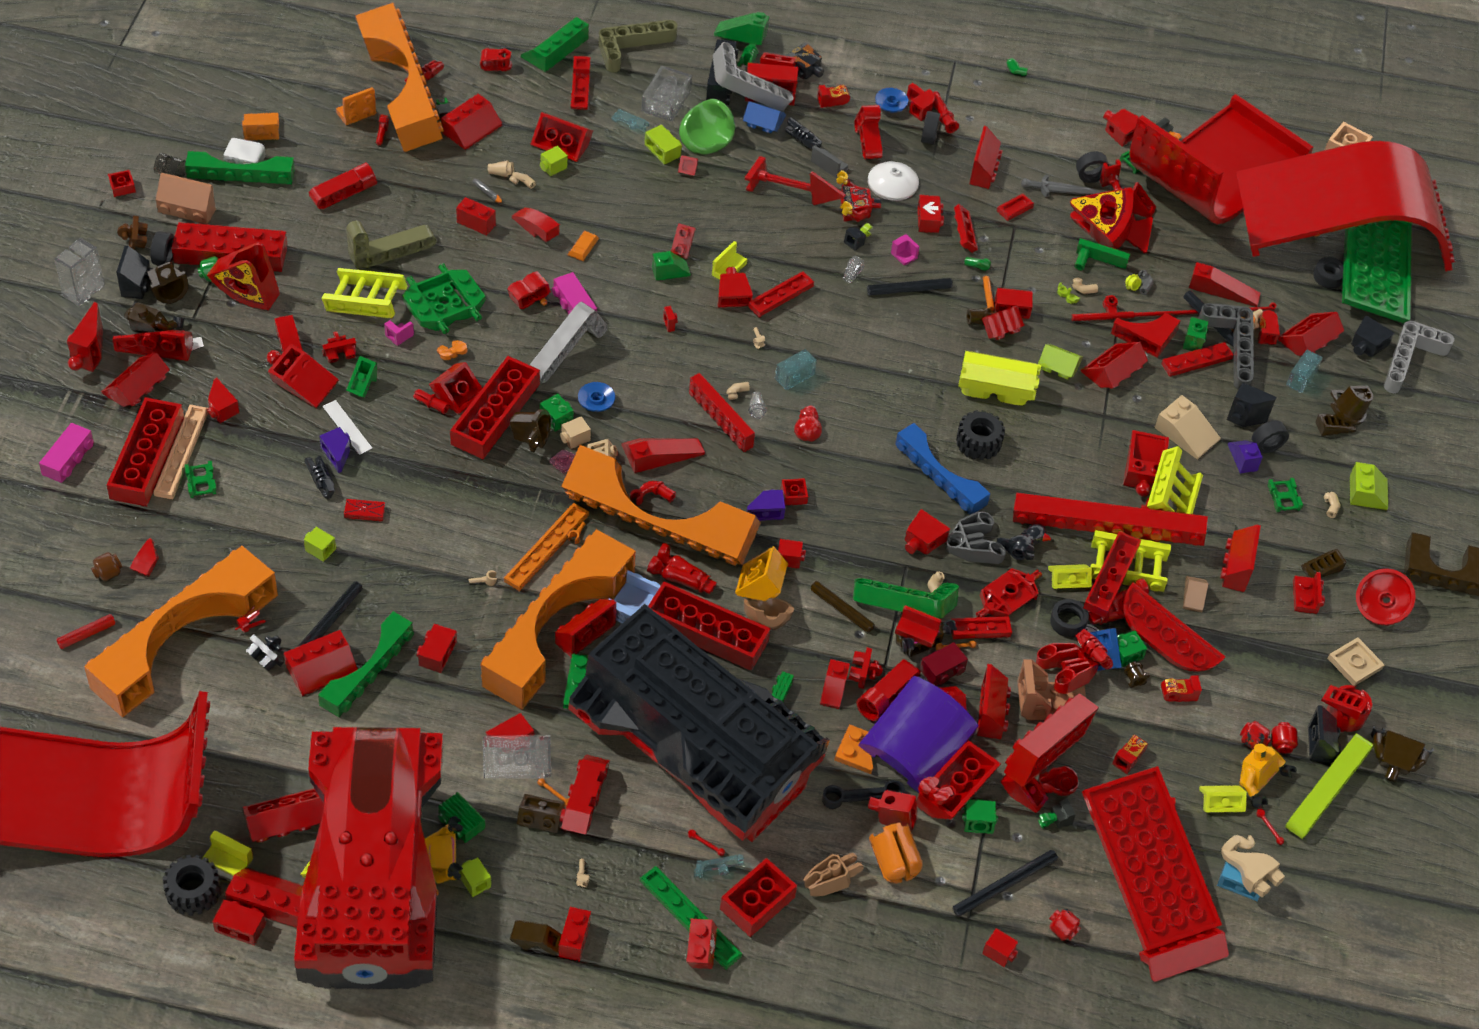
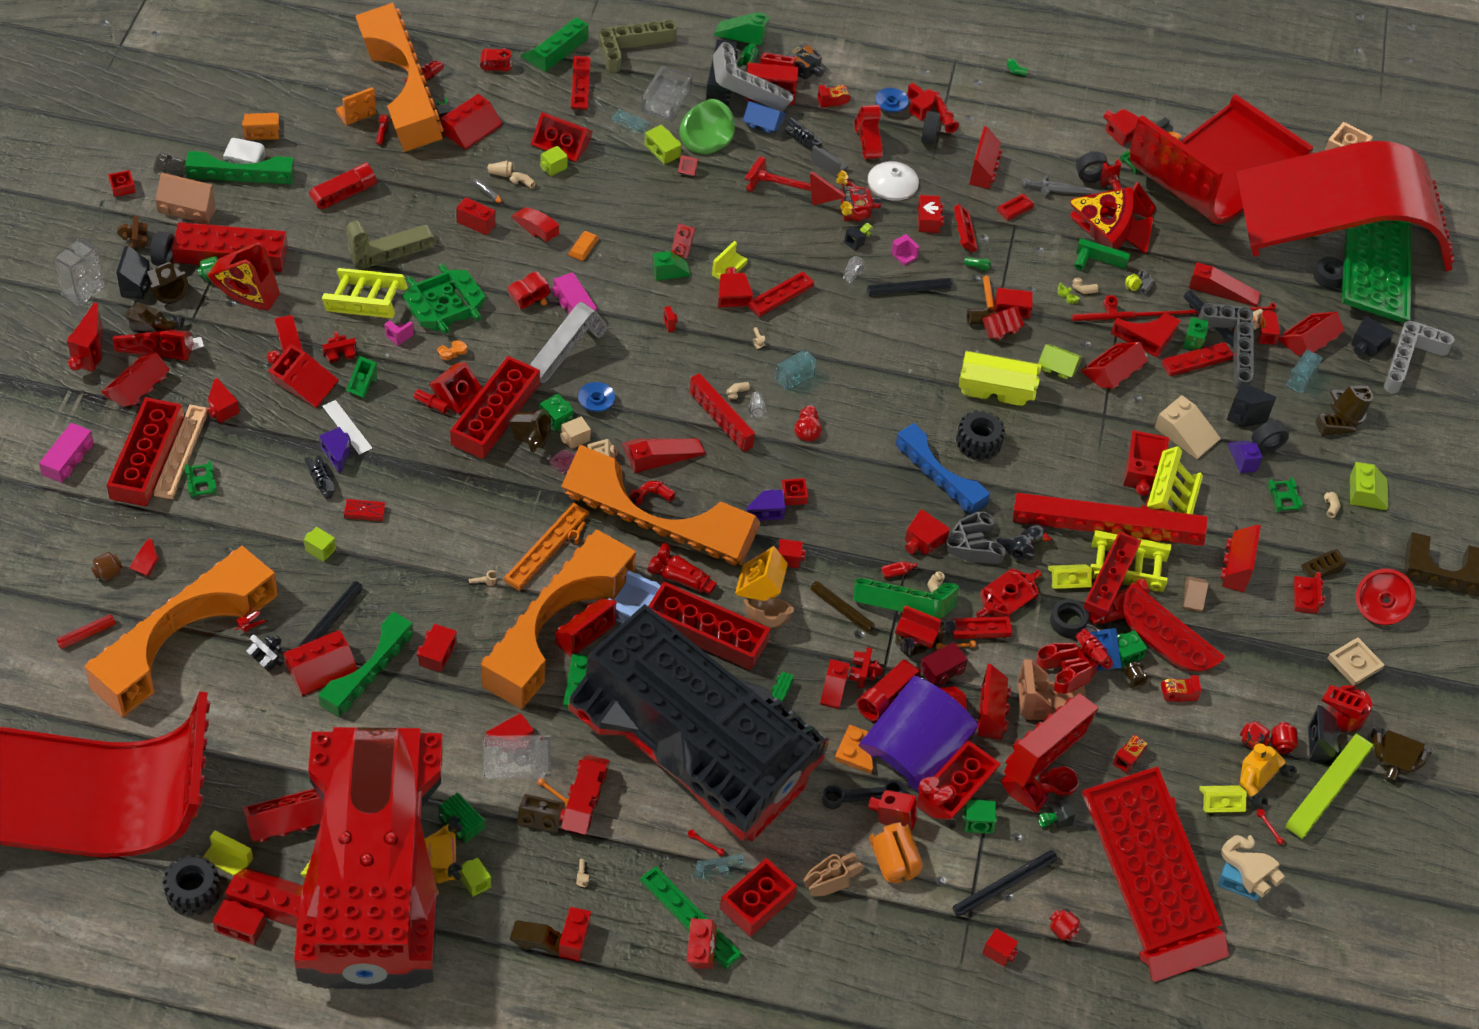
(897, 569): none -> red piece

